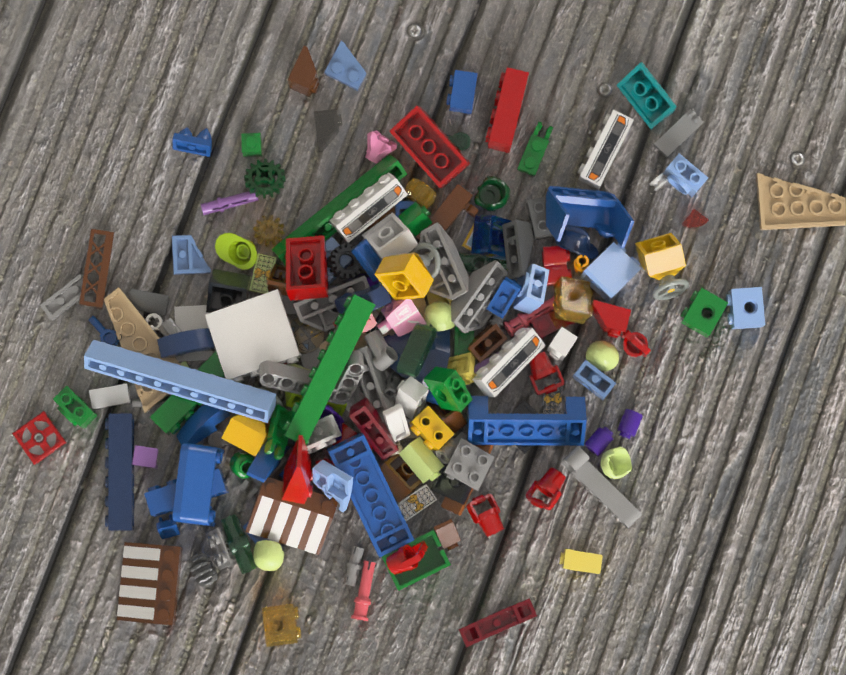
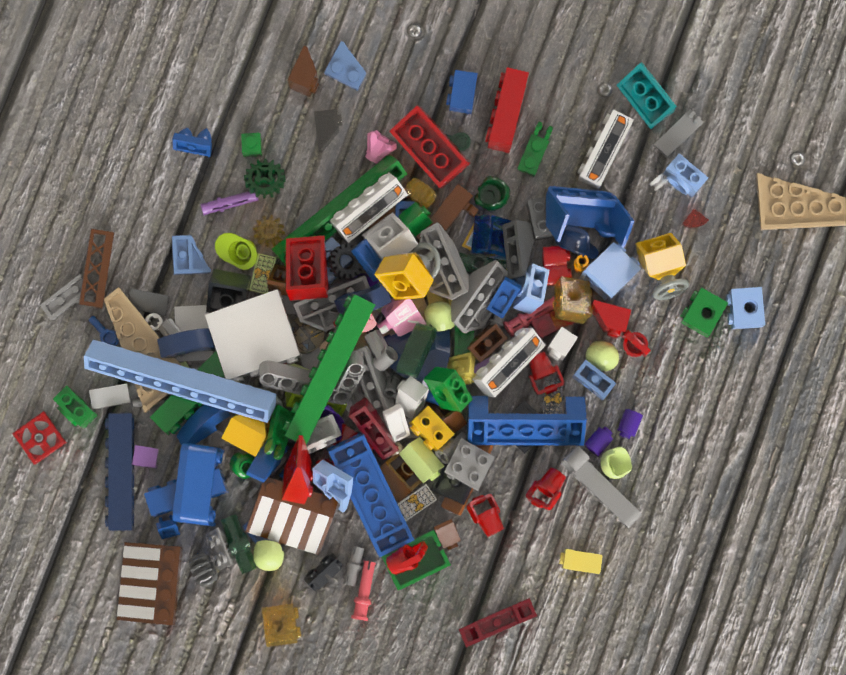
(316, 577): none -> black hinge

